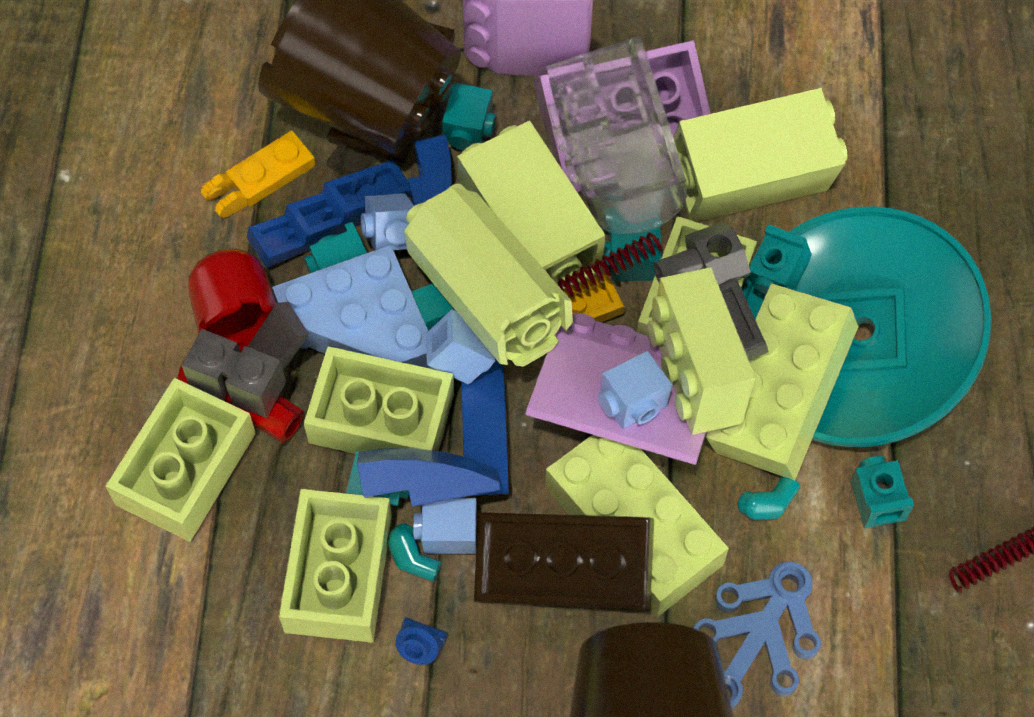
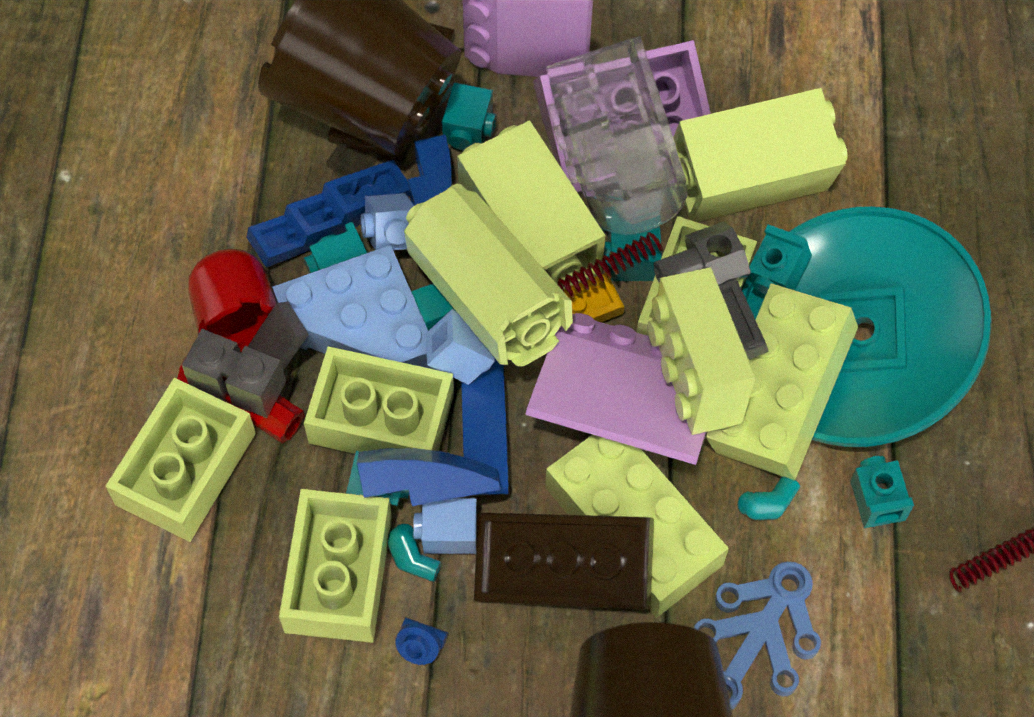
(259, 175): yellow hinge -> none
(634, 391): light blue brick -> none

